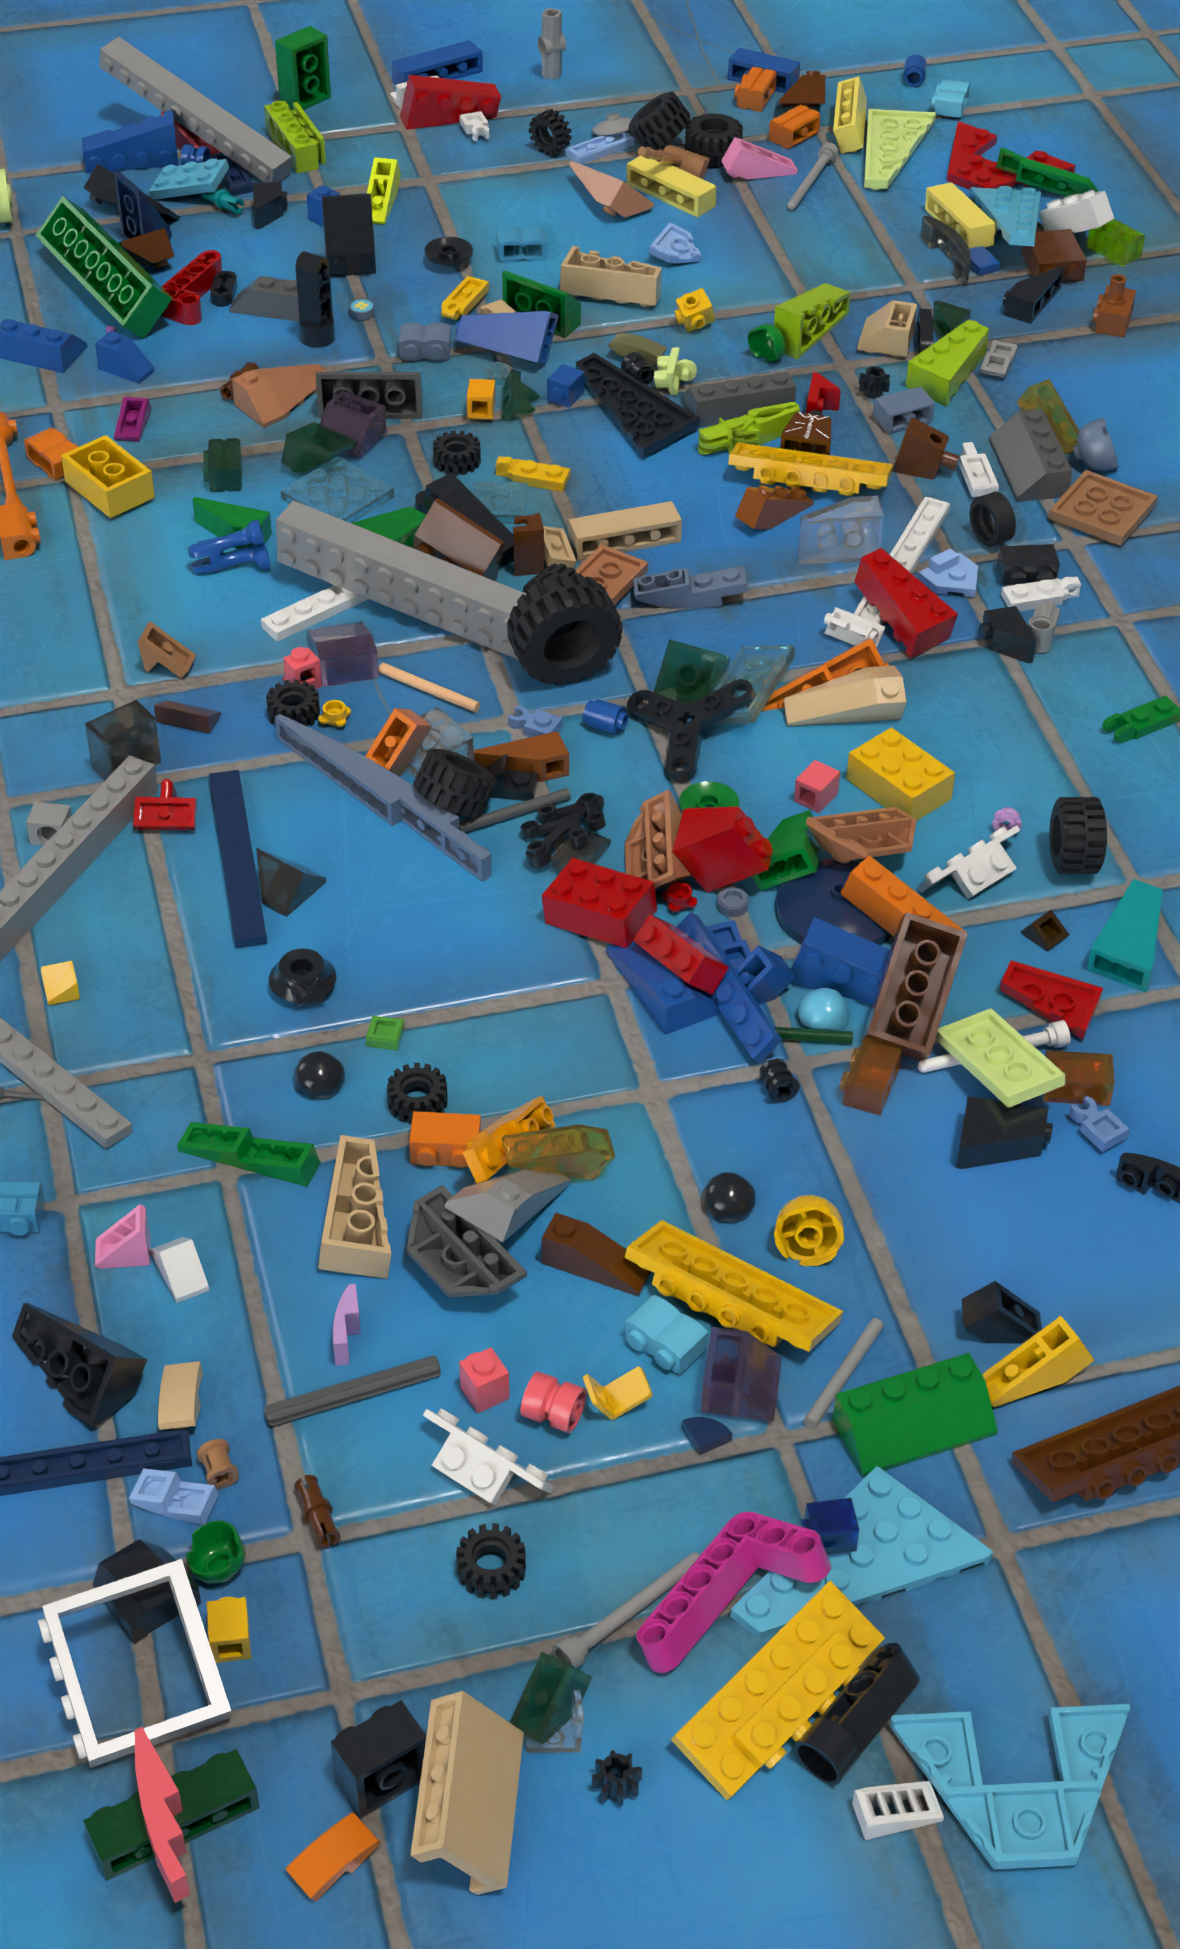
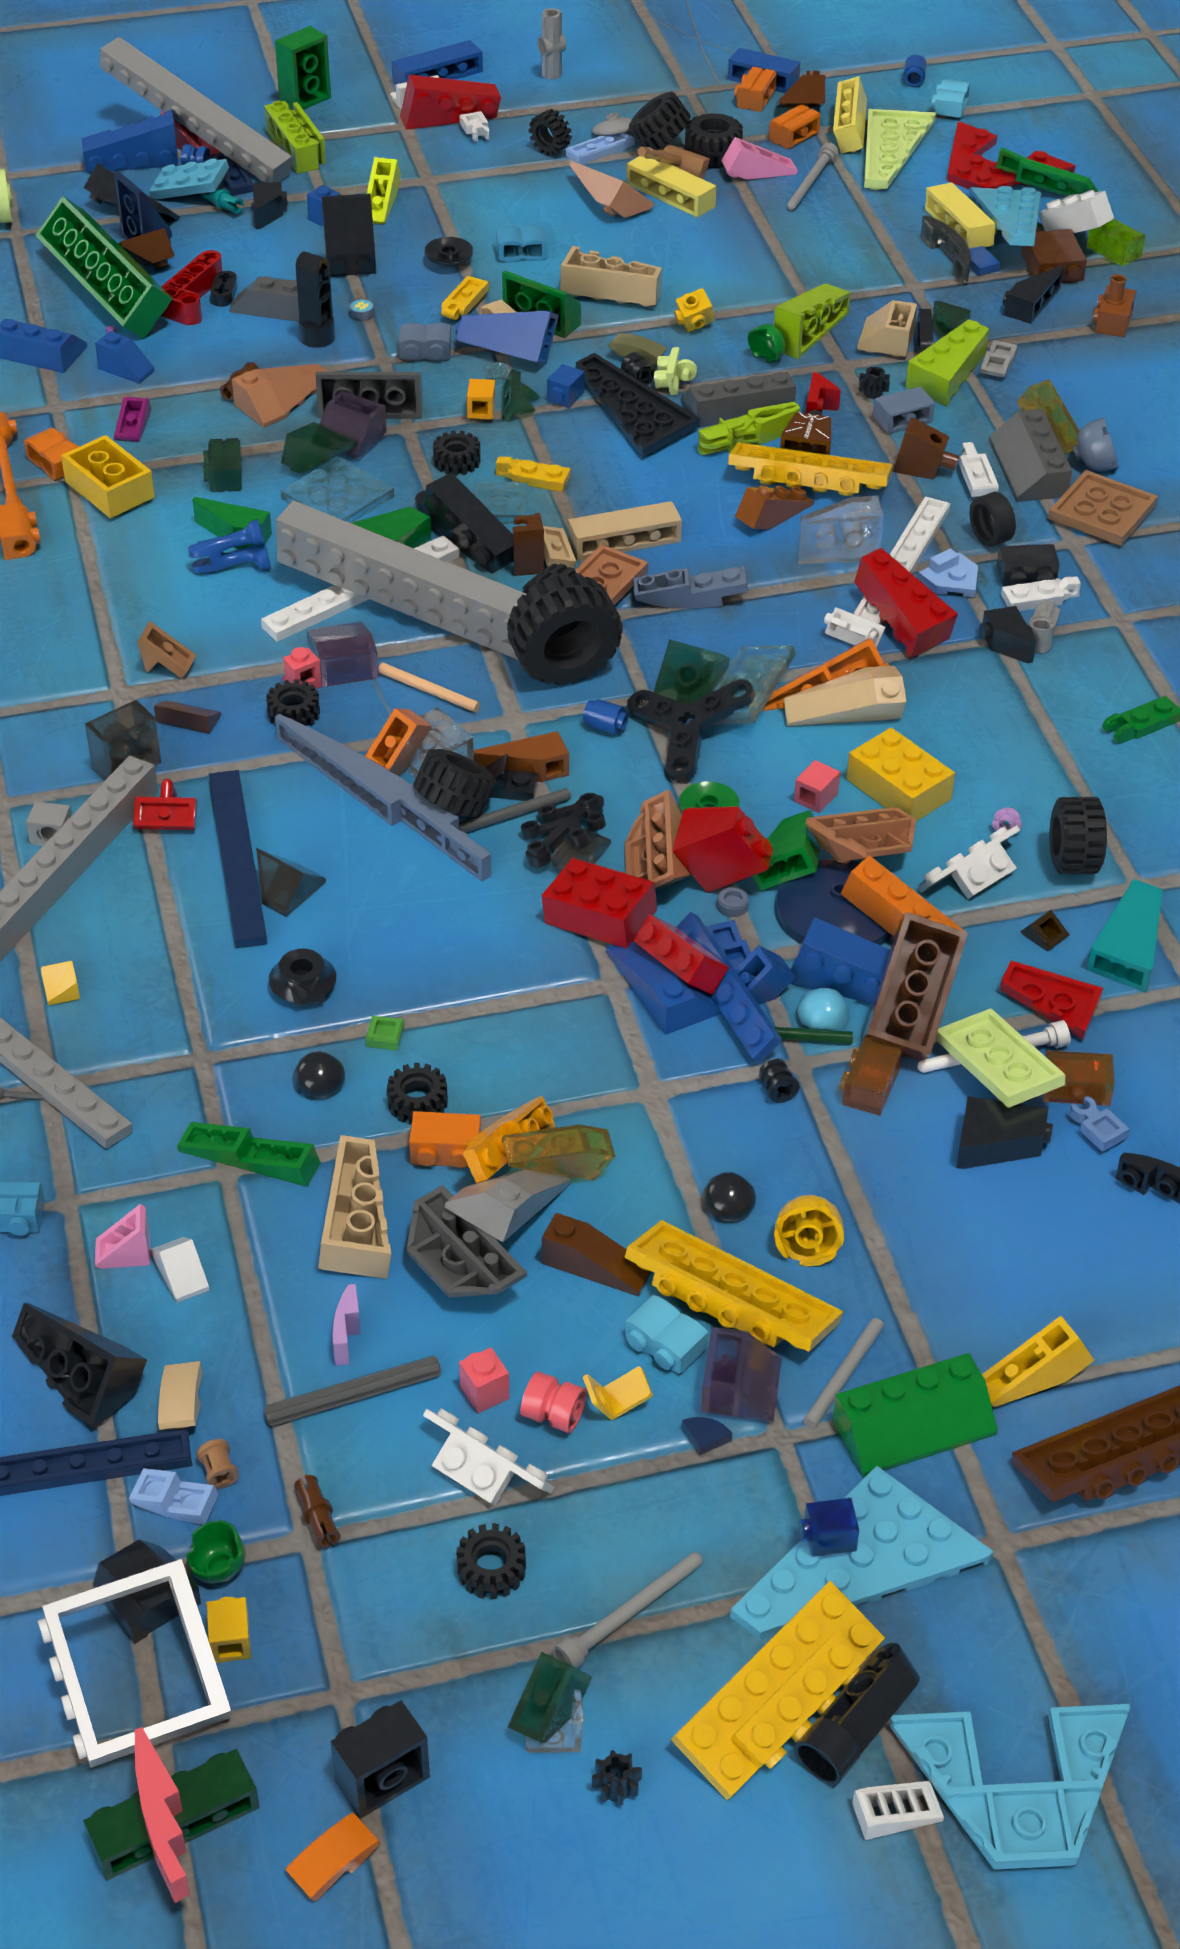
(334, 713): yellow plate -> none
(458, 541): slope -> none
(468, 1790): tan panel -> none
(536, 723): medium blue plate -> none
(675, 246): light blue plate -> none
(679, 897): red plate -> none
(717, 1576): dark pink beam -> none
(999, 1315): black slope -> none

